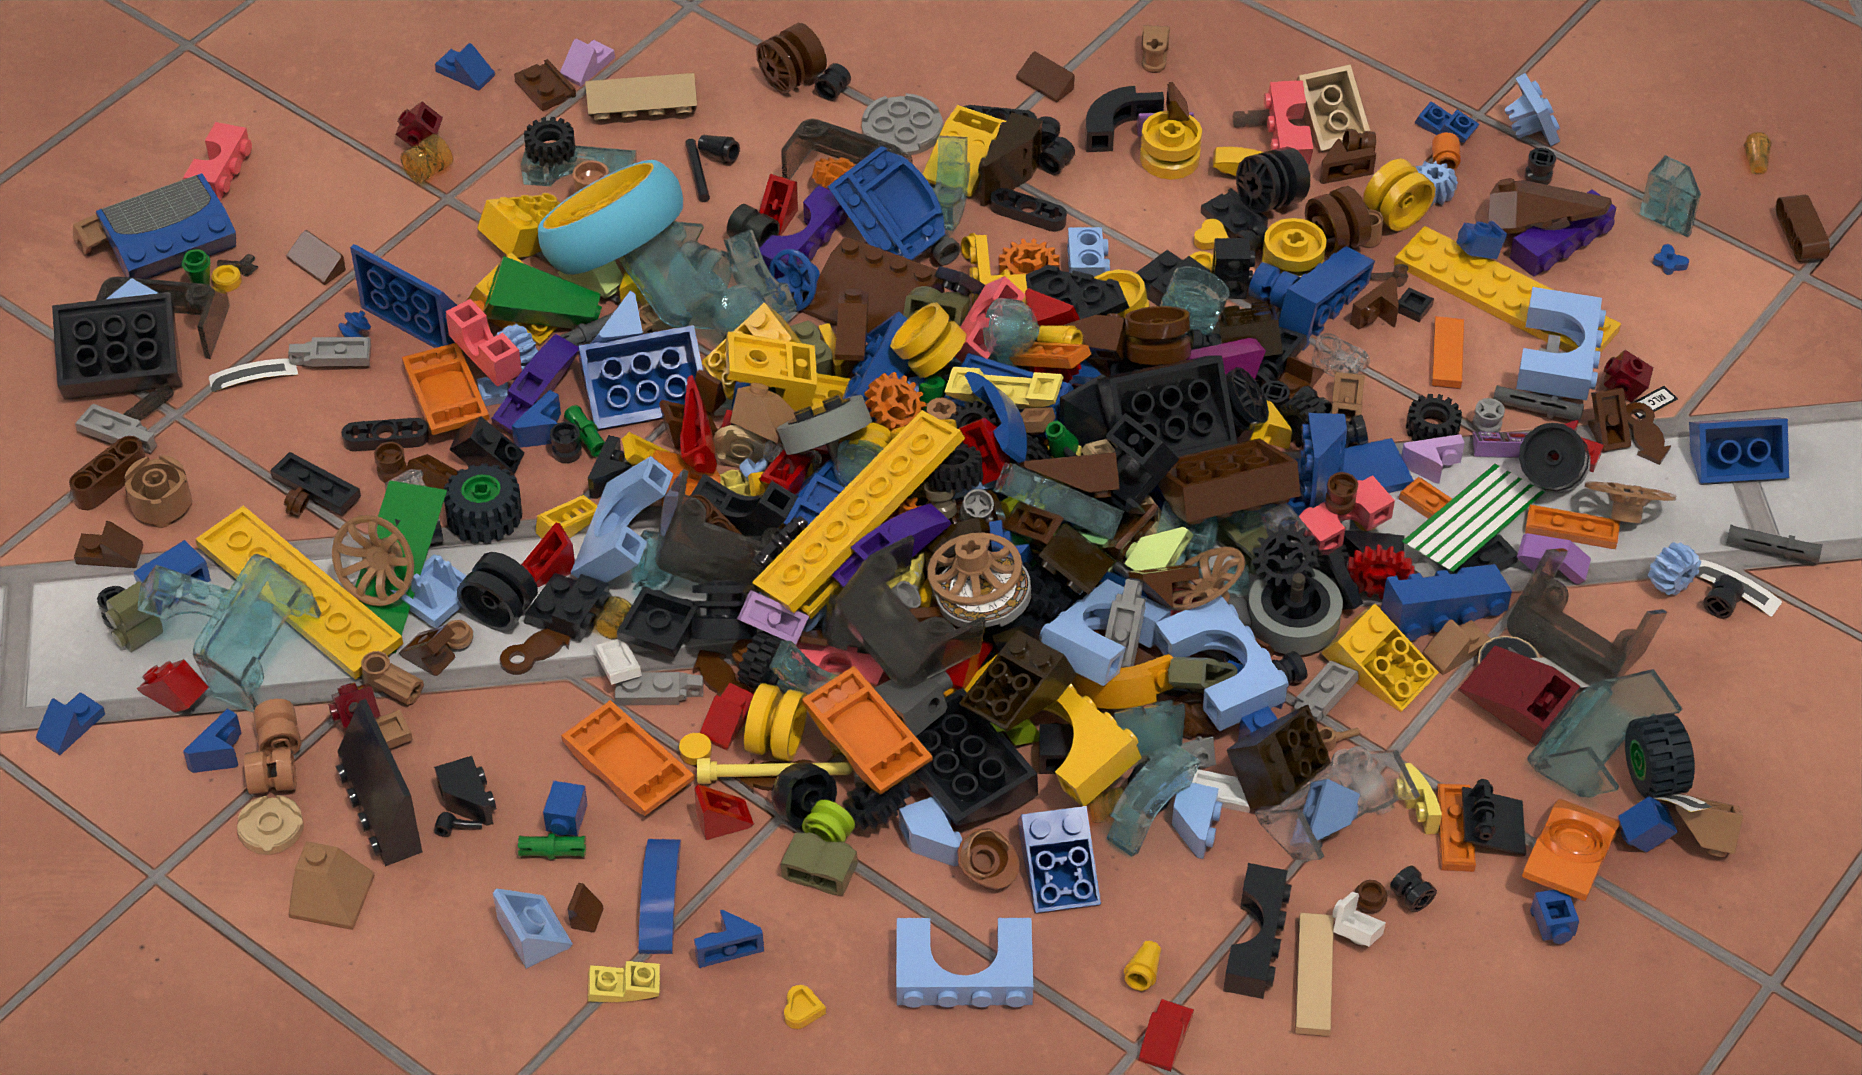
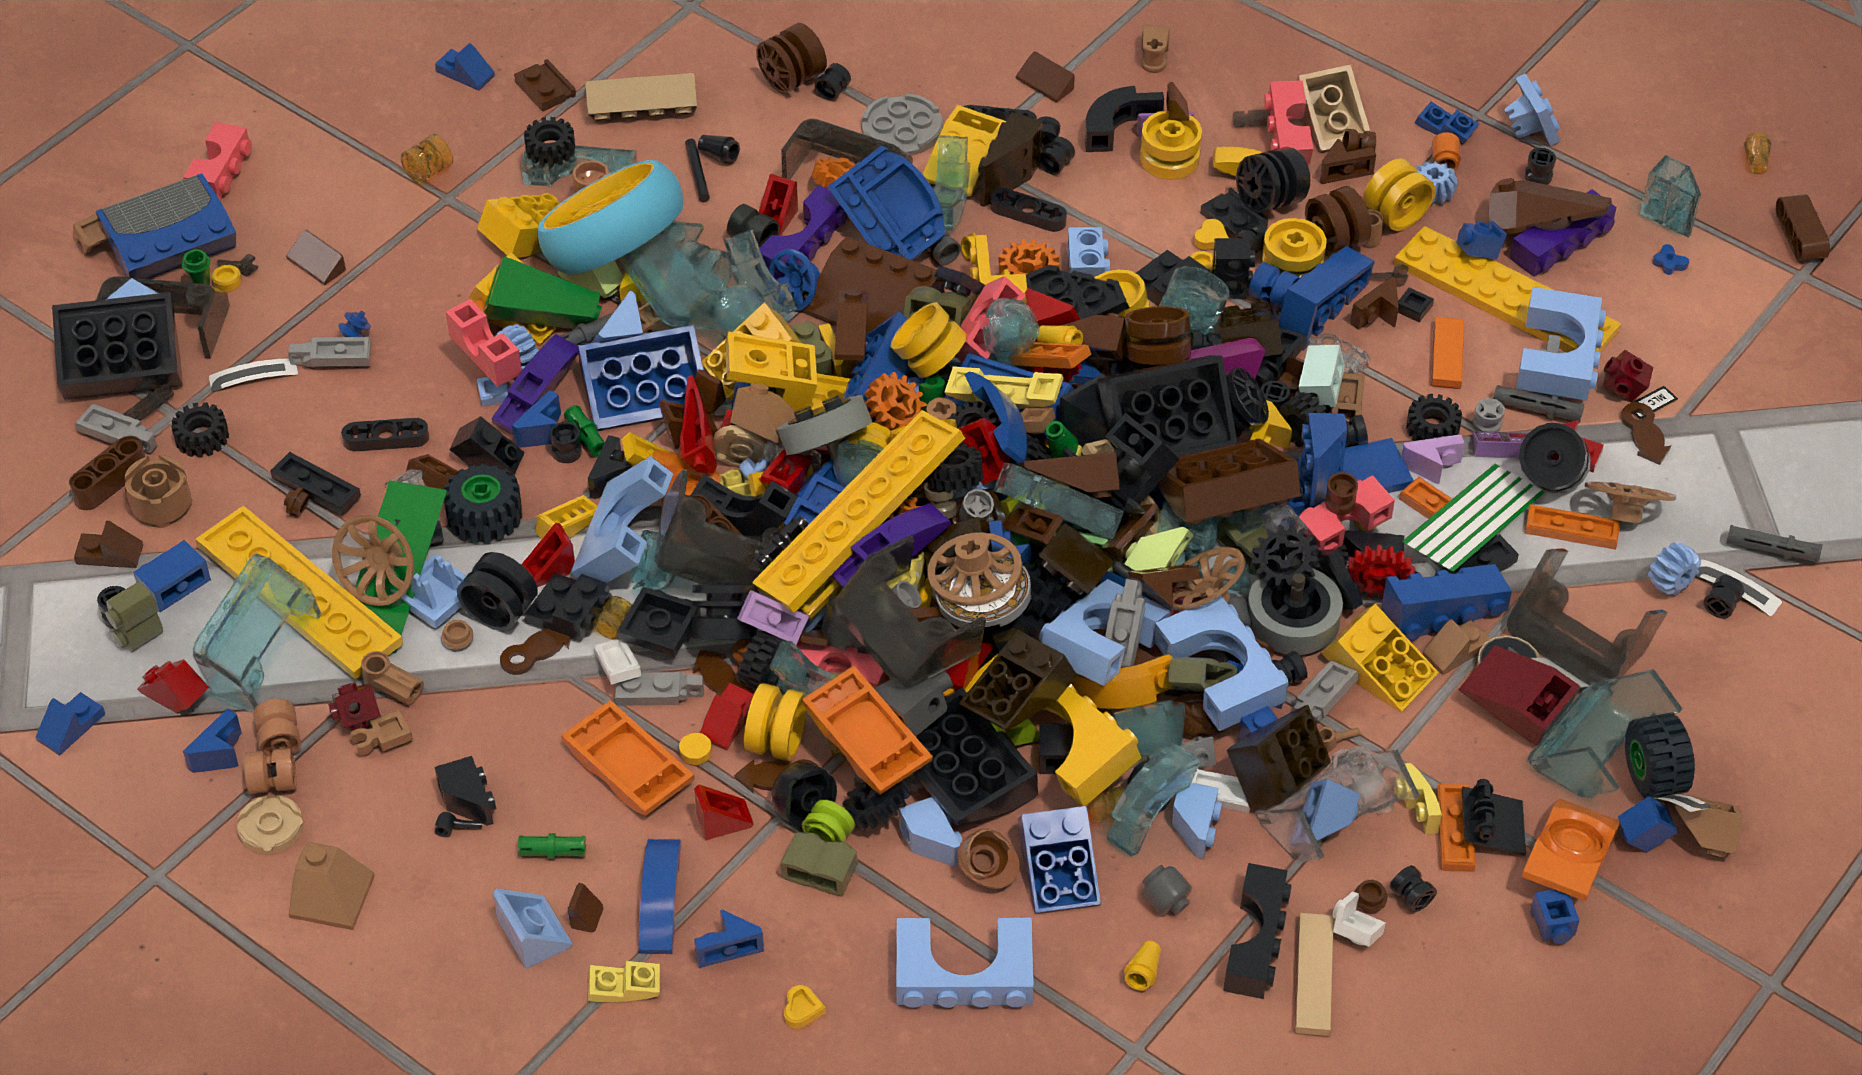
(173, 593): clear light blue arch -> none
(202, 441): none -> black tyre
(377, 789): black slope -> none
(389, 460): reddish brown wheel -> none
(401, 298): blue slope -> none
(418, 124): dark red brick -> none
(430, 650): reddish brown slope -> none
(444, 388): orange slope -> none
(565, 808): blue brick -> none
(585, 61): lavender slope -> none
(710, 770): light yellow piece -> none
(1165, 1034): red slope -> none
(1166, 890): none -> dark grey head
(1323, 373): none -> light aqua hinge
(1574, 565): medium lavender slope -> none
(1611, 419): reddish brown slope -> none
(1740, 449): blue slope -> none

